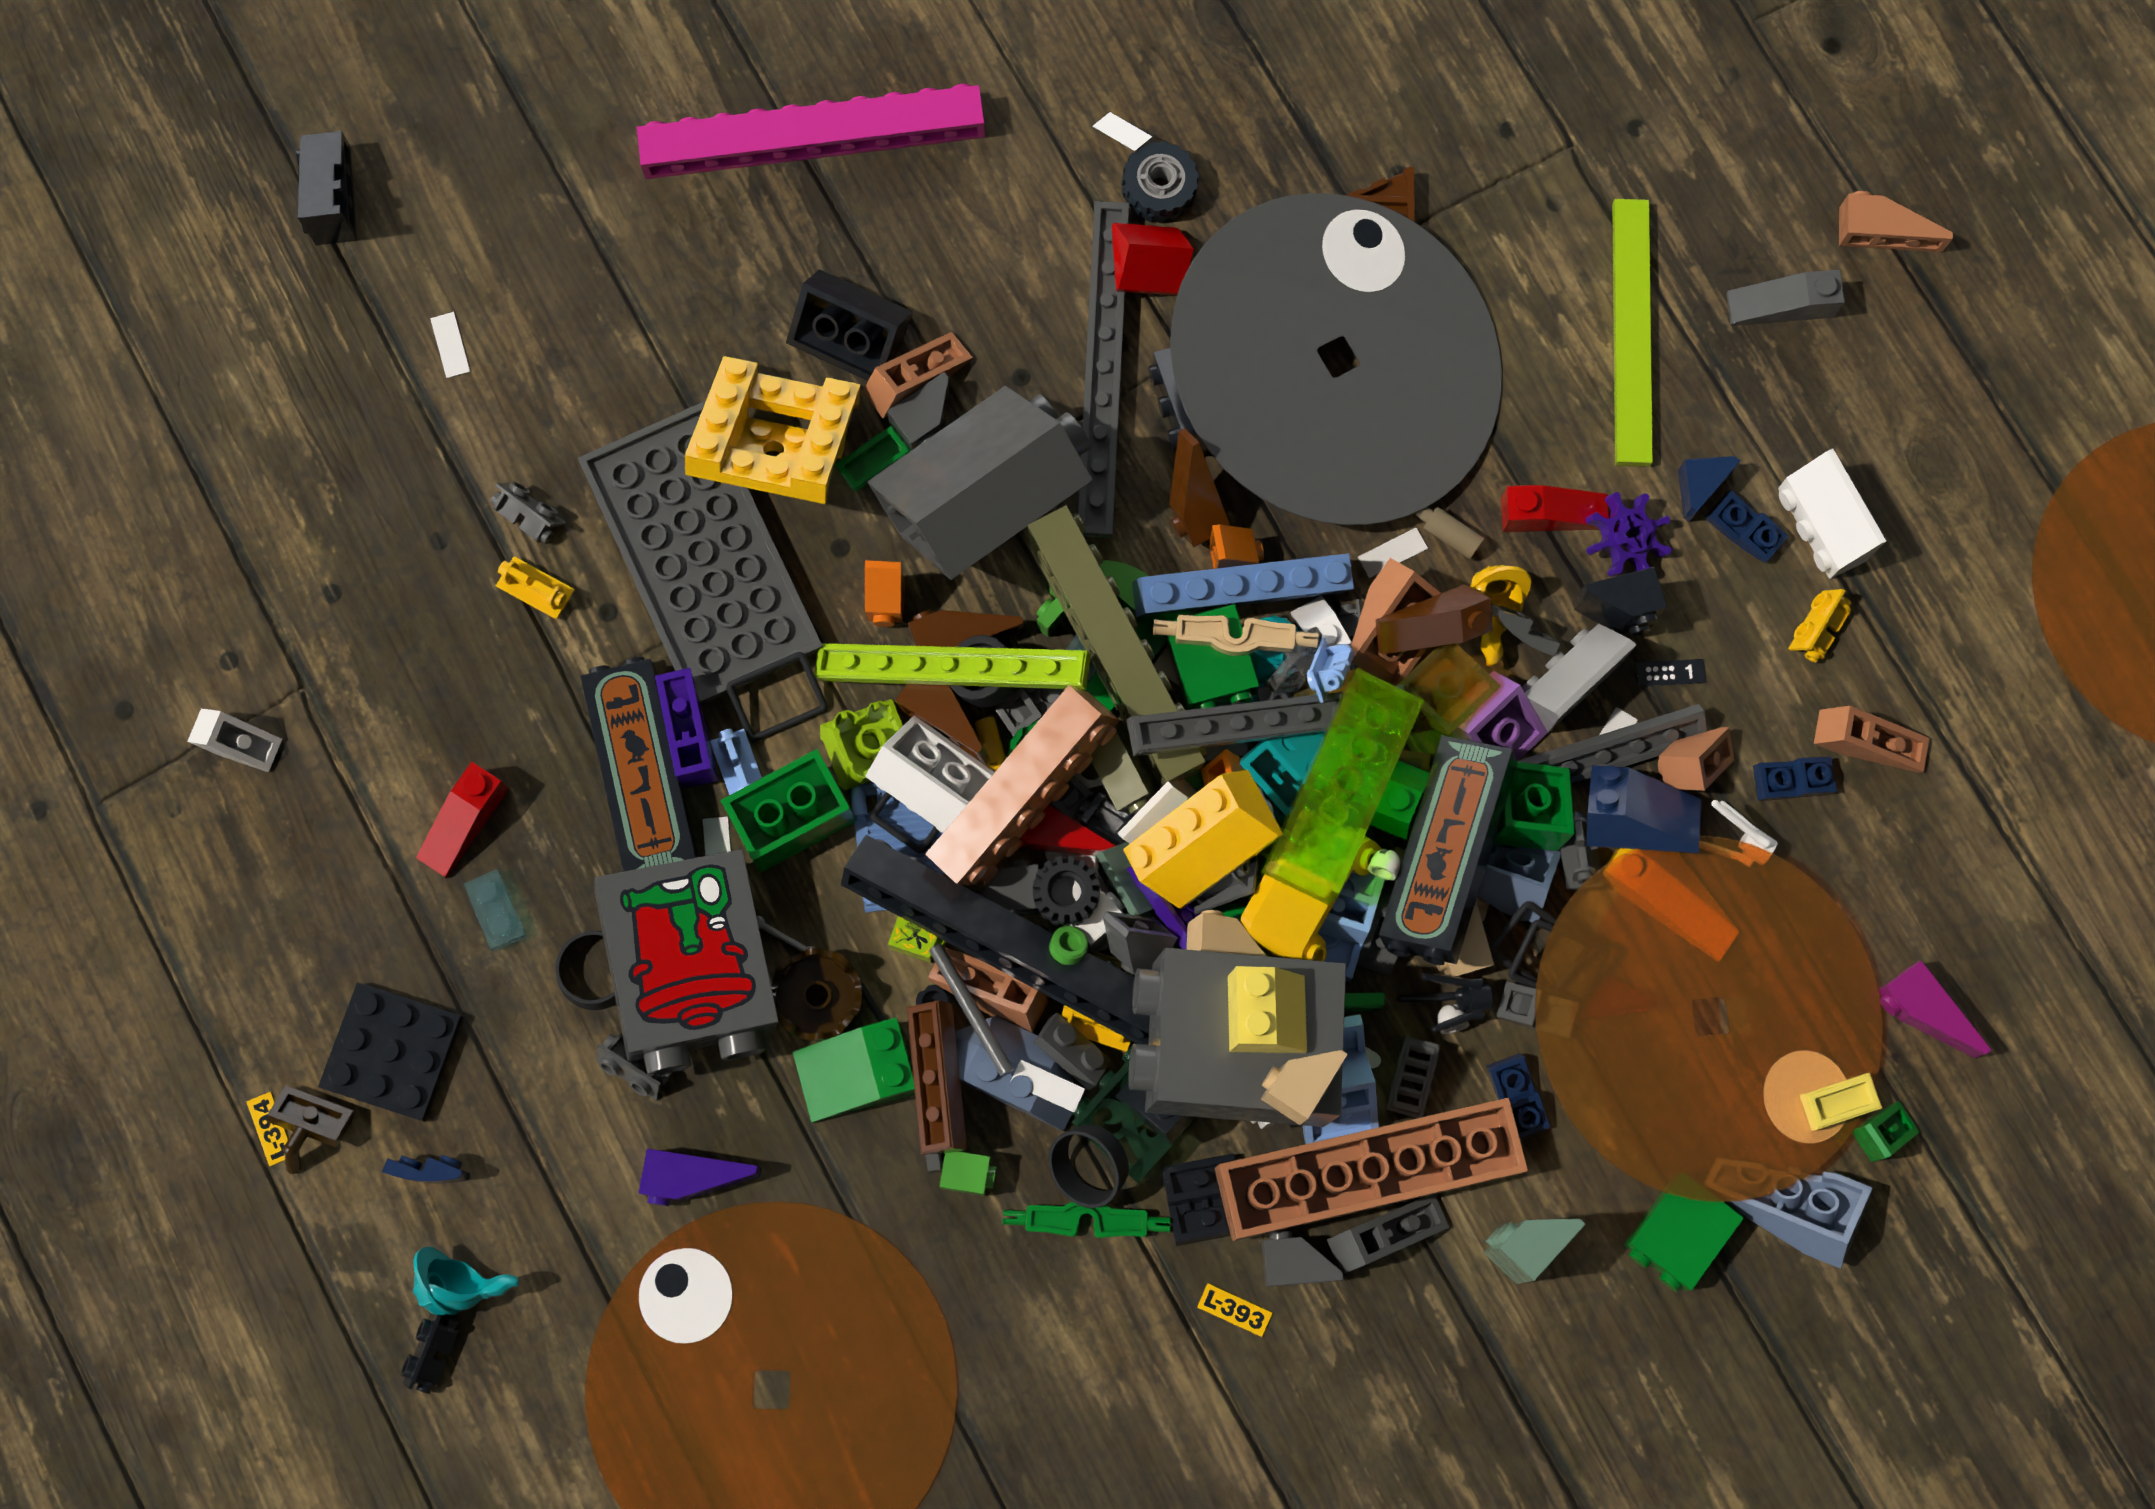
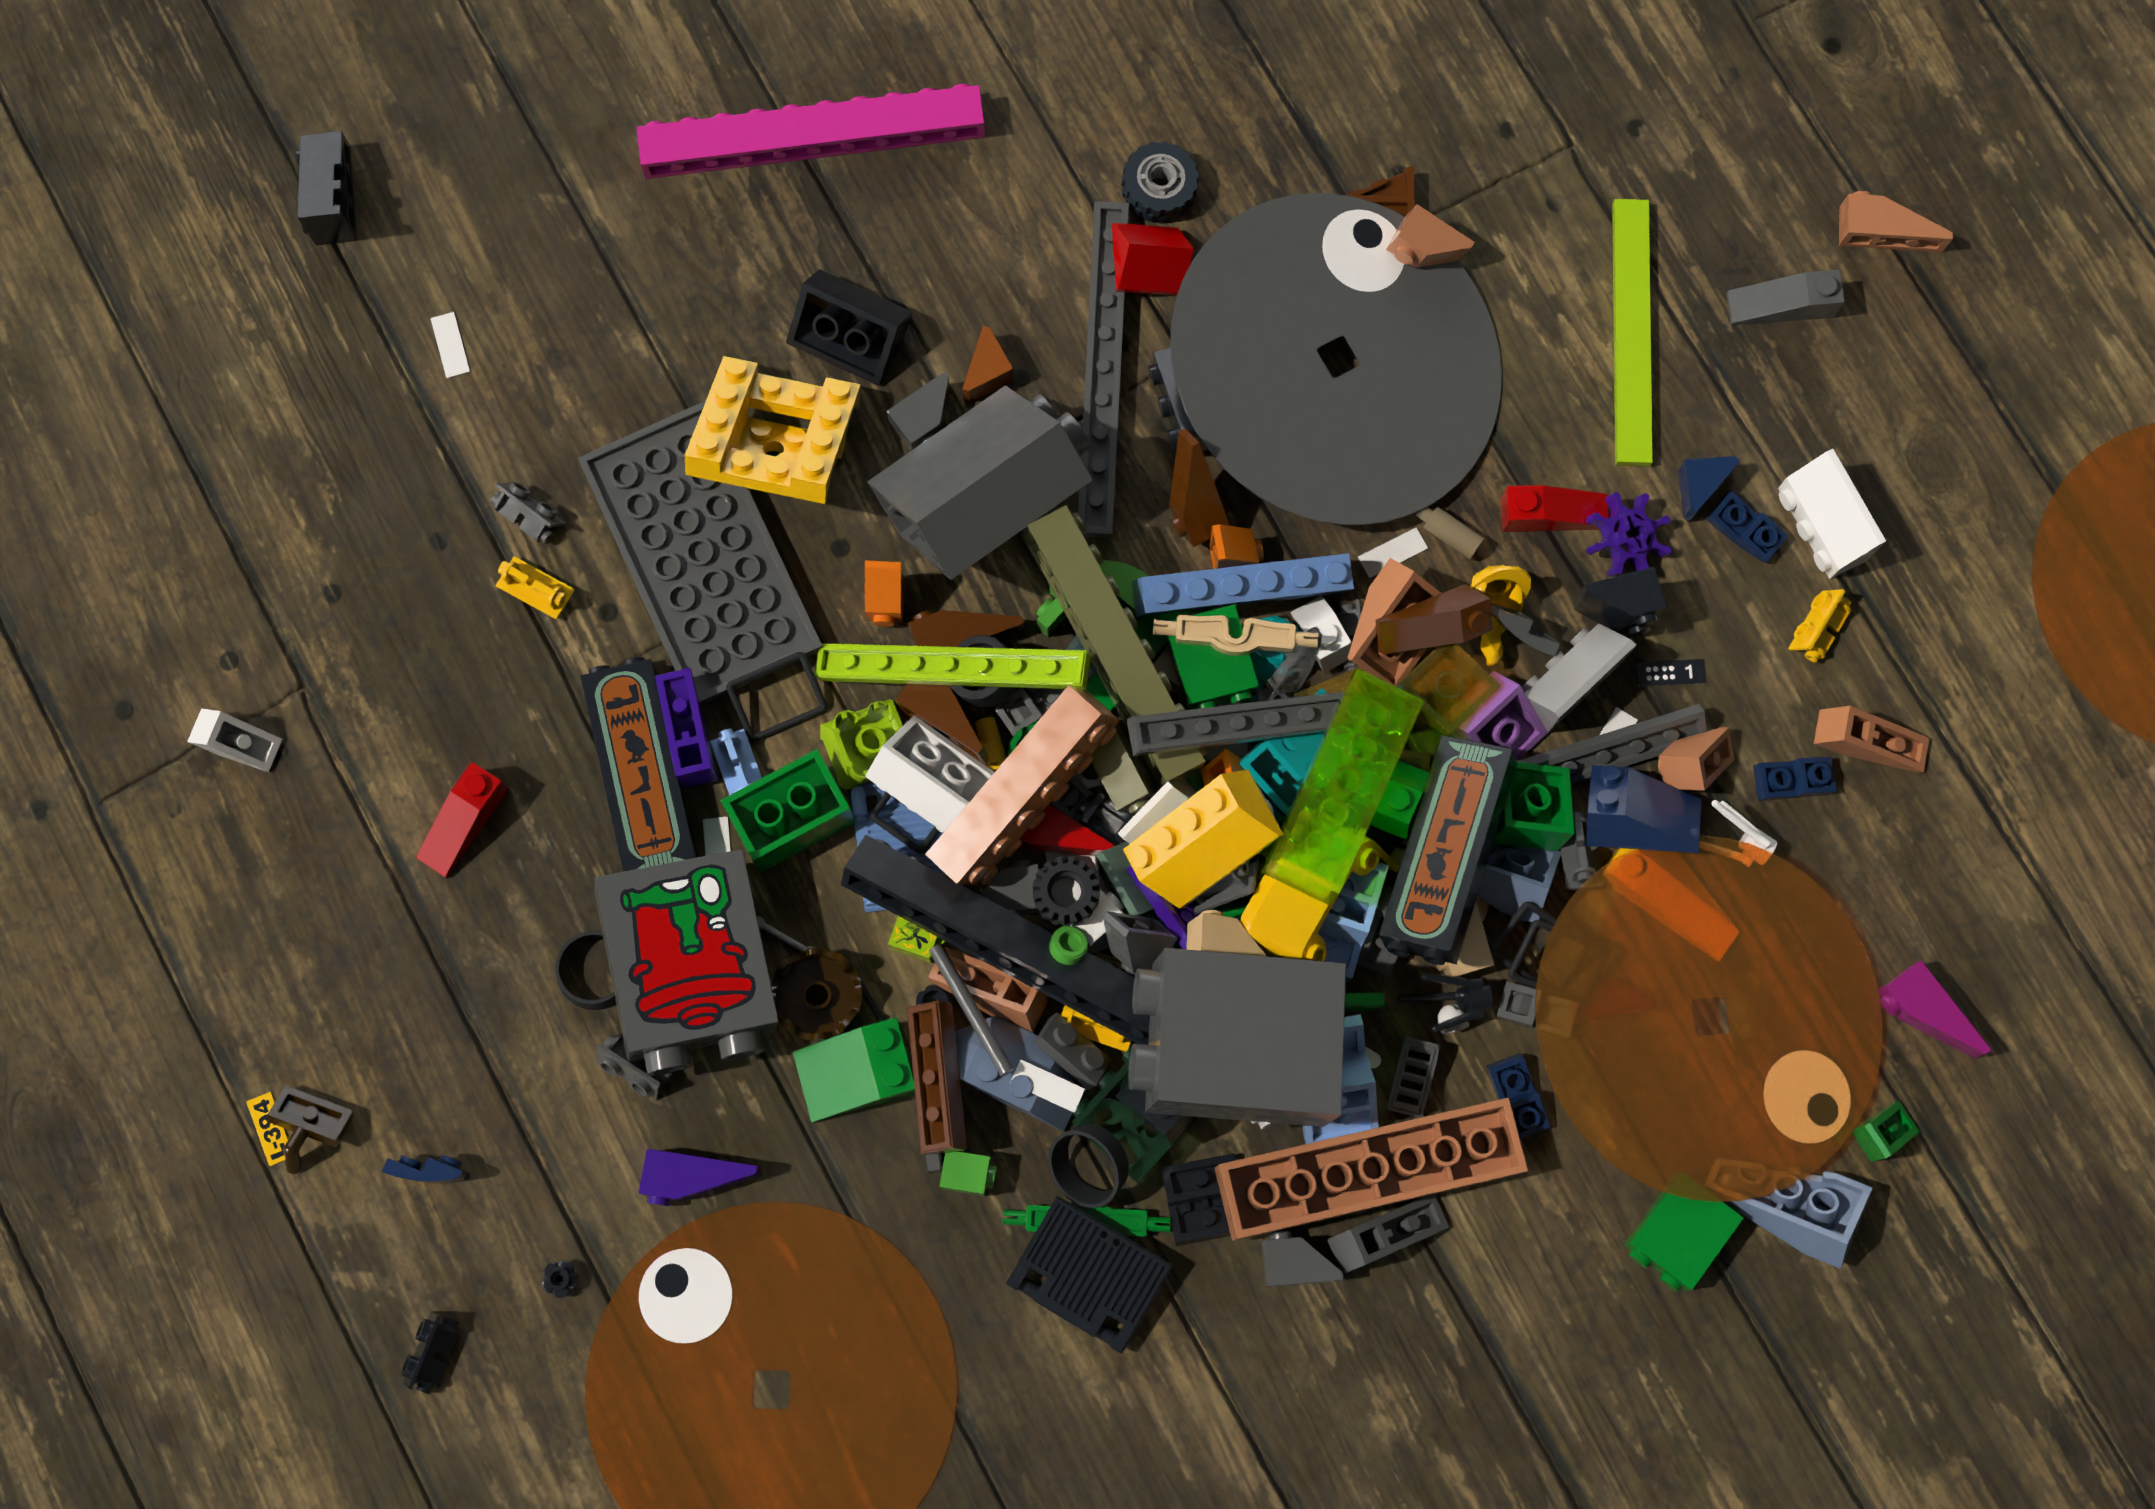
(390, 1052): black plate -> none
(452, 1285): teal piece -> none
(495, 910): clear light blue plate -> none
(569, 1282): none -> black plate
(872, 458): green tile -> none
(913, 370): nougat slope -> none
(987, 369): none -> dark orange slope
(1089, 1273): none -> black window
(1122, 131): white sticker -> none
(1234, 1310): yellow sticker -> none
(1266, 1010): light yellow slope -> none
(1301, 1083): tan slope -> none
(1329, 668): light blue hinge -> none
(1385, 864): hinge -> none
(1427, 240): none -> nougat slope
(1529, 1246): sand green slope -> none
(1840, 1101): light yellow tile -> none

